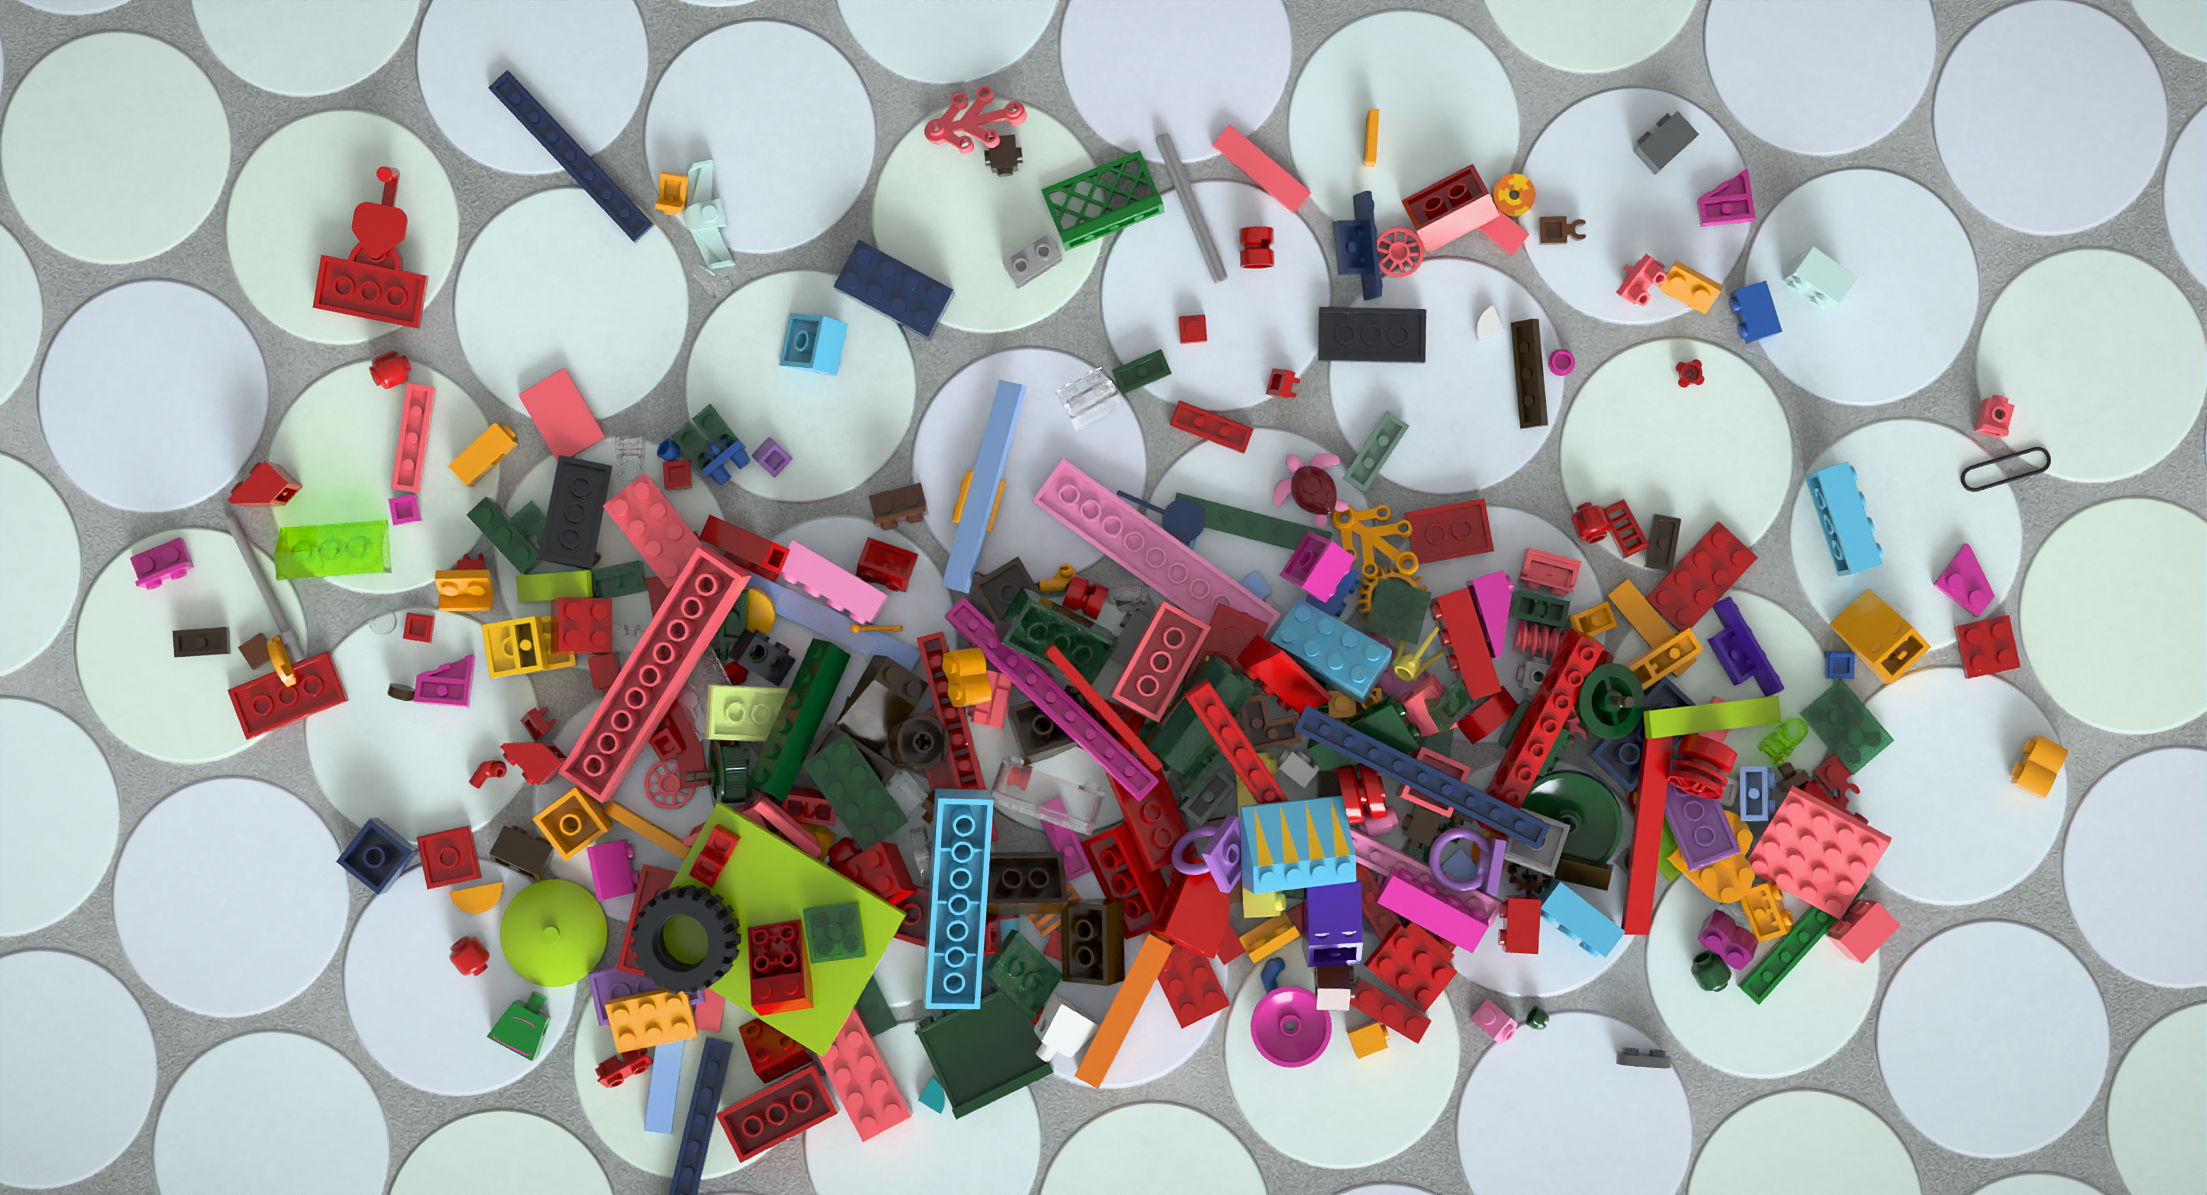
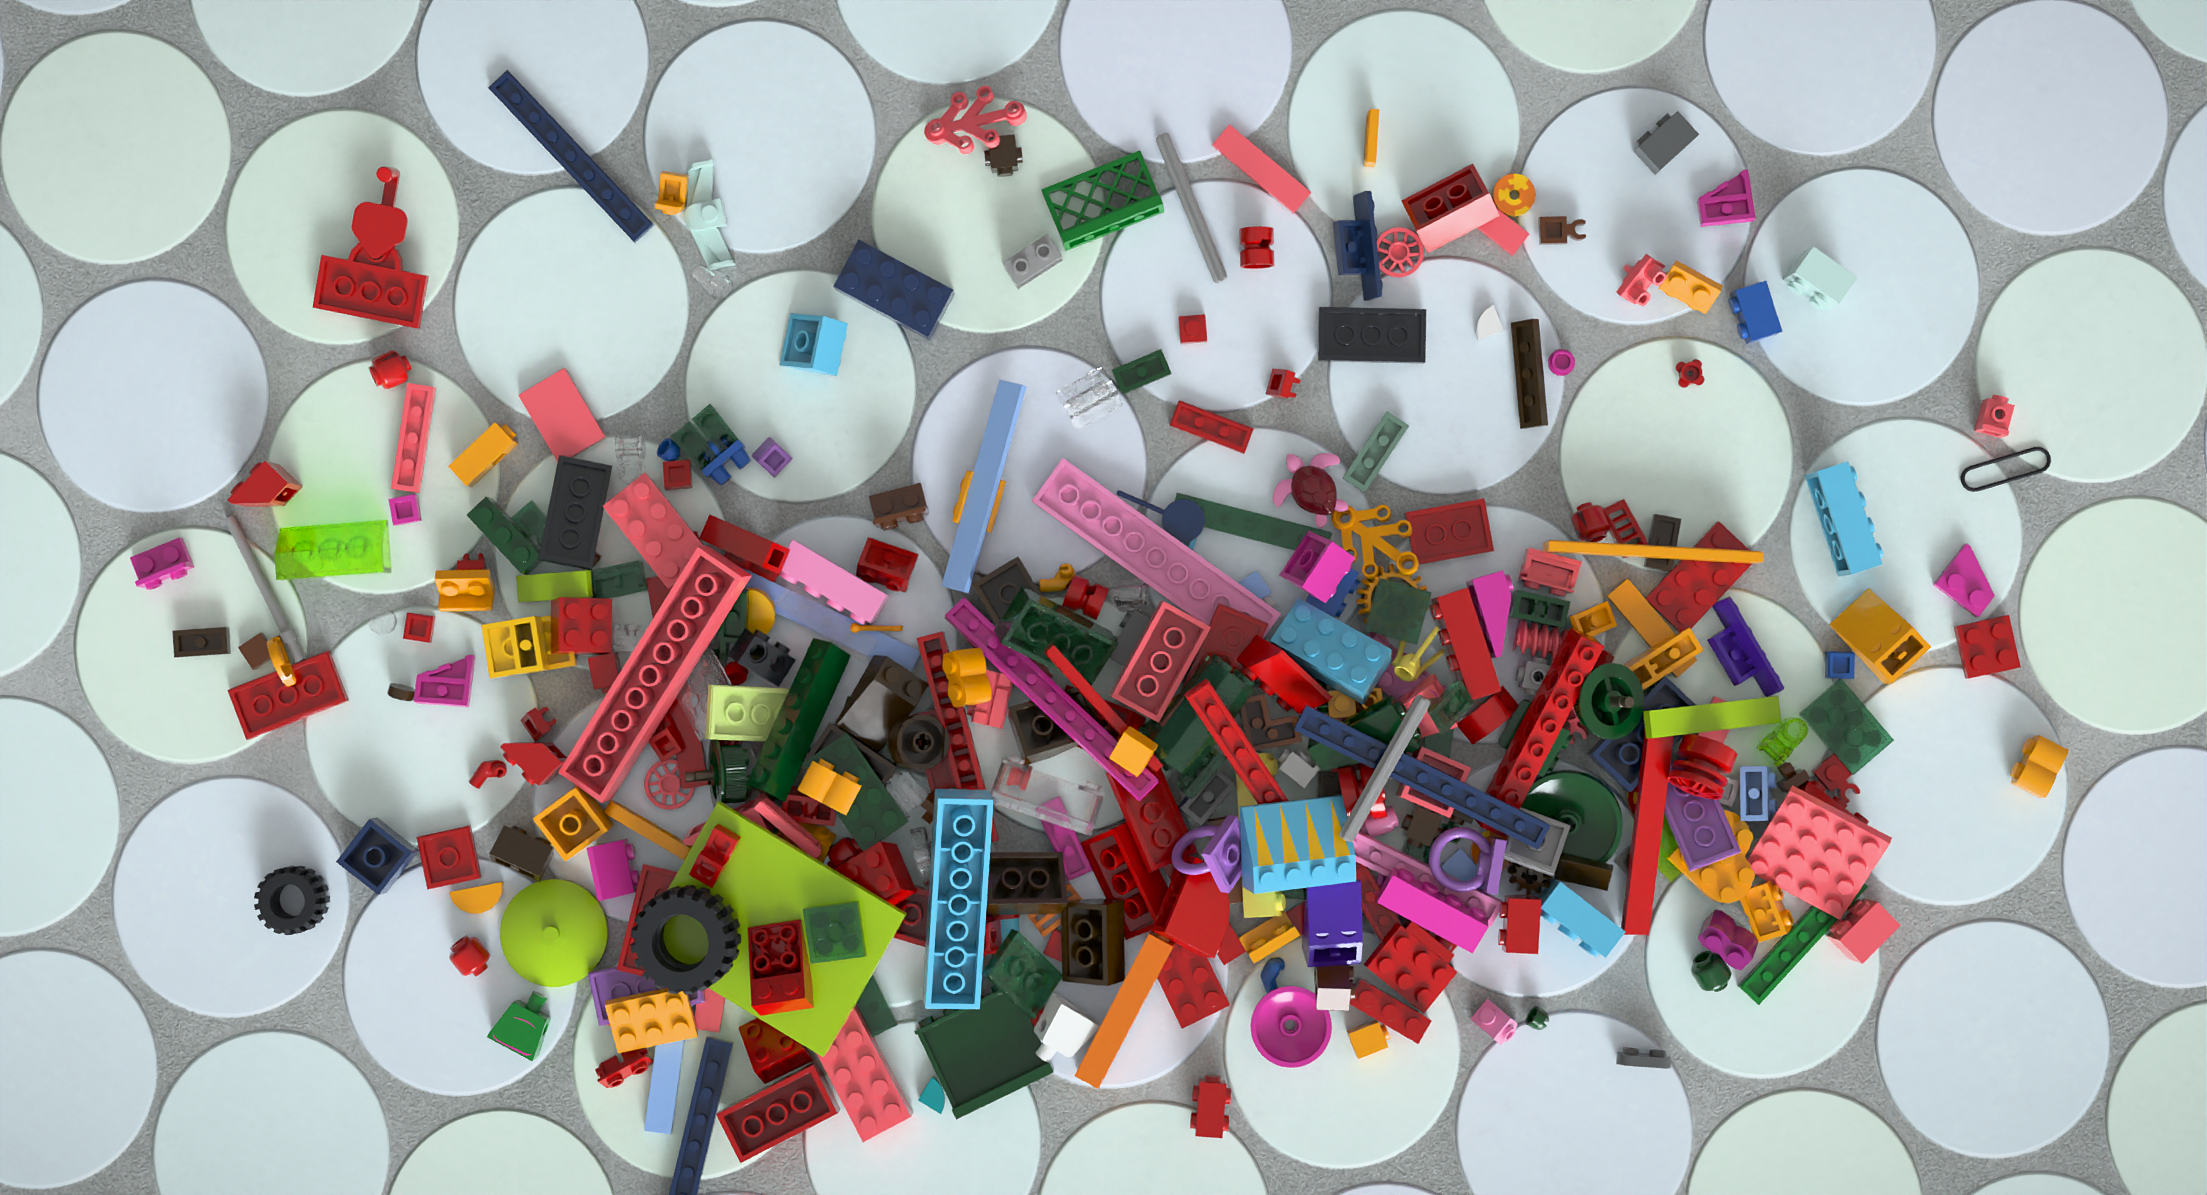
(270, 904): none -> black tyre
(830, 787): none -> light orange brick
(1133, 751): none -> light orange piece
(1211, 1100): none -> red brick
(1384, 768): none -> light grey axle
(1652, 551): none -> light orange tile

